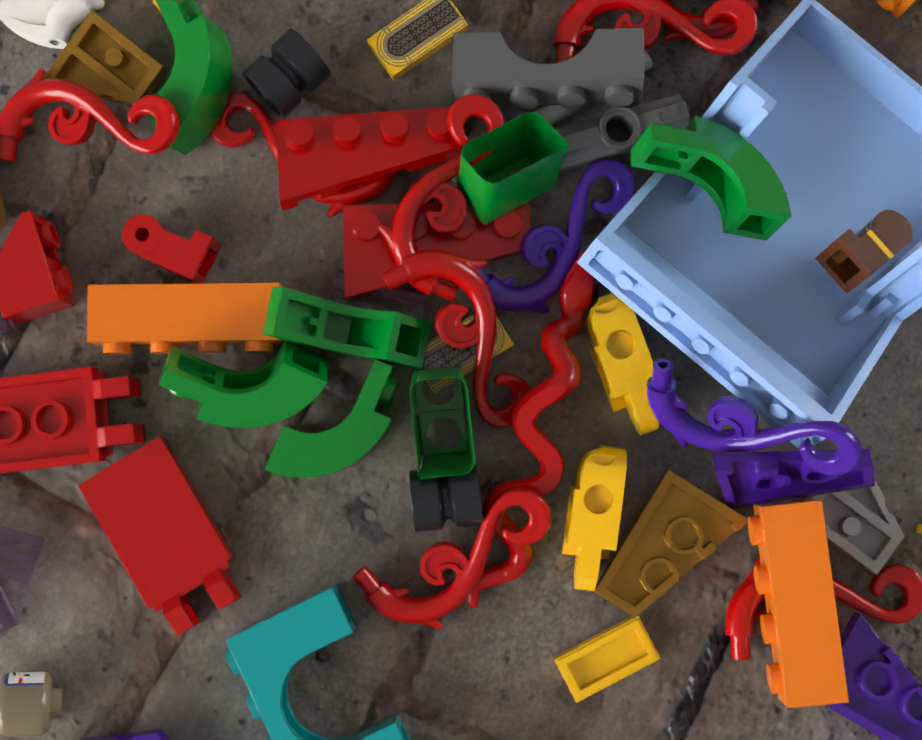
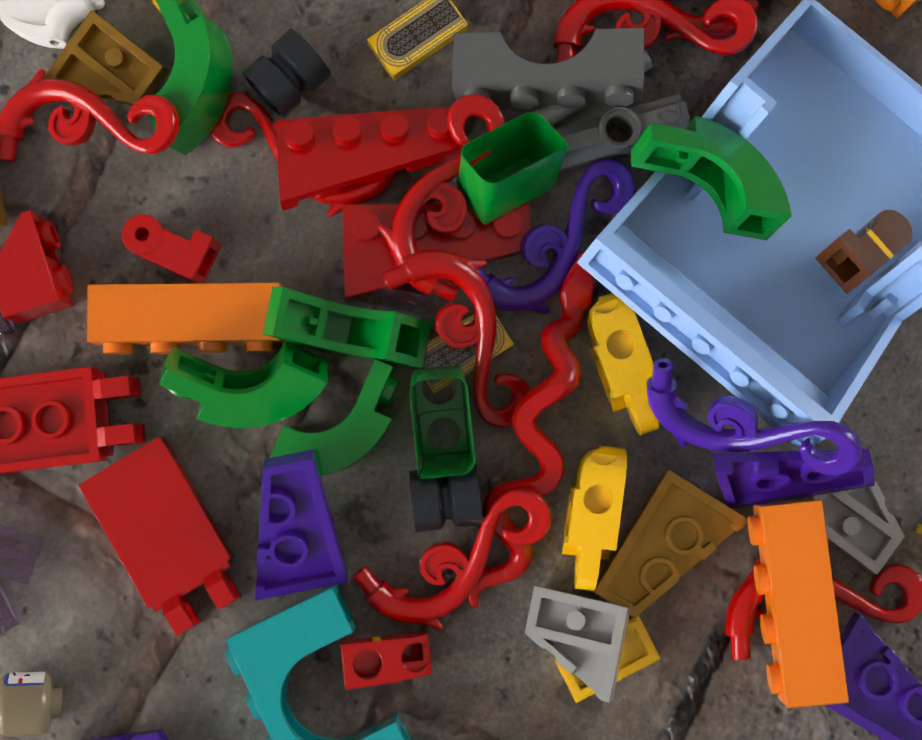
(297, 529): none -> dark purple wing
(384, 659): none -> red leg
(581, 635): none -> light grey wing

